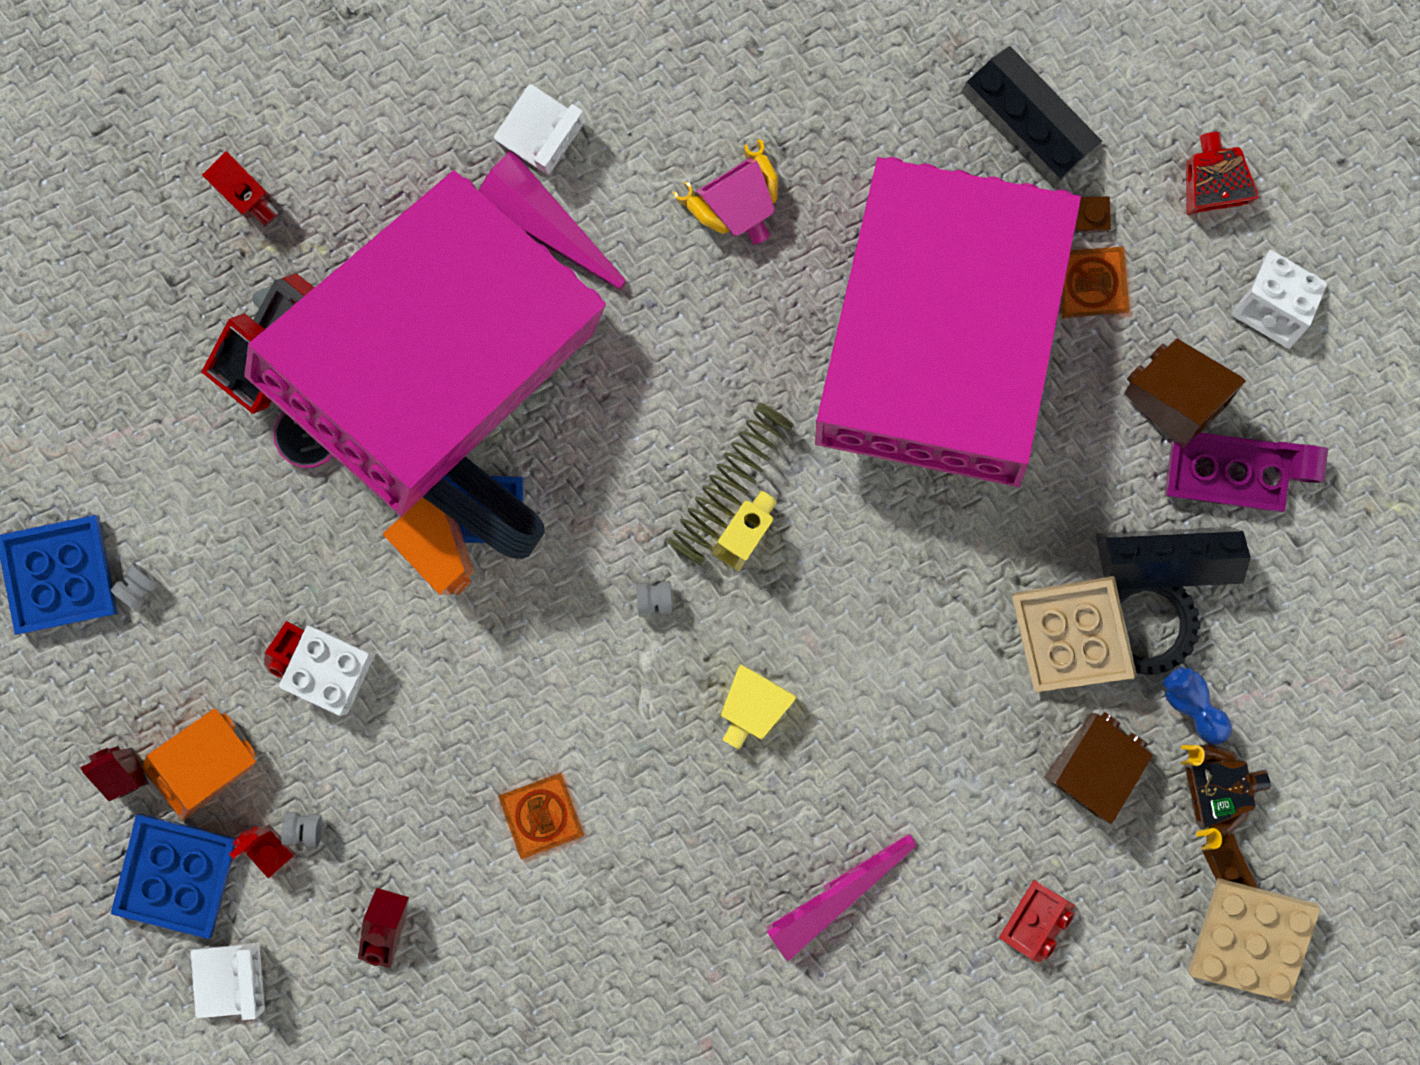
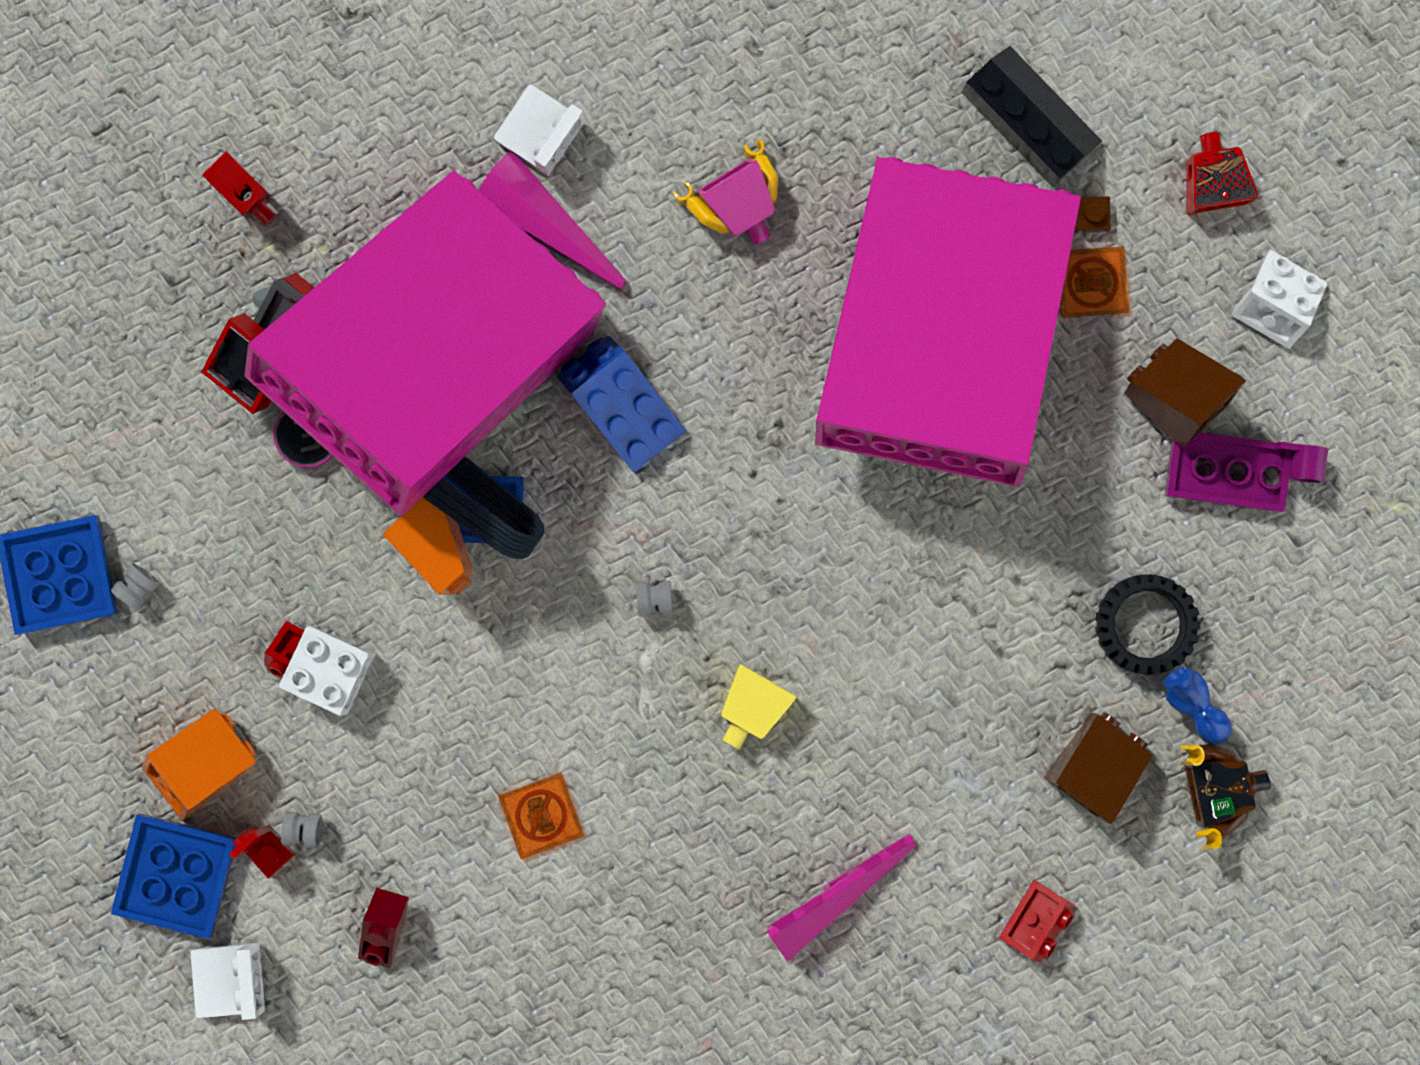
(115, 772): dark red slope -> none
(620, 402): none -> blue bracket
(738, 539): light yellow torso -> none
(774, 416): olive piece -> none
(1074, 634): tan plate -> none
(1174, 557): black slope -> none
(1229, 863): reddish brown plate -> none
(1254, 940): tan plate -> none

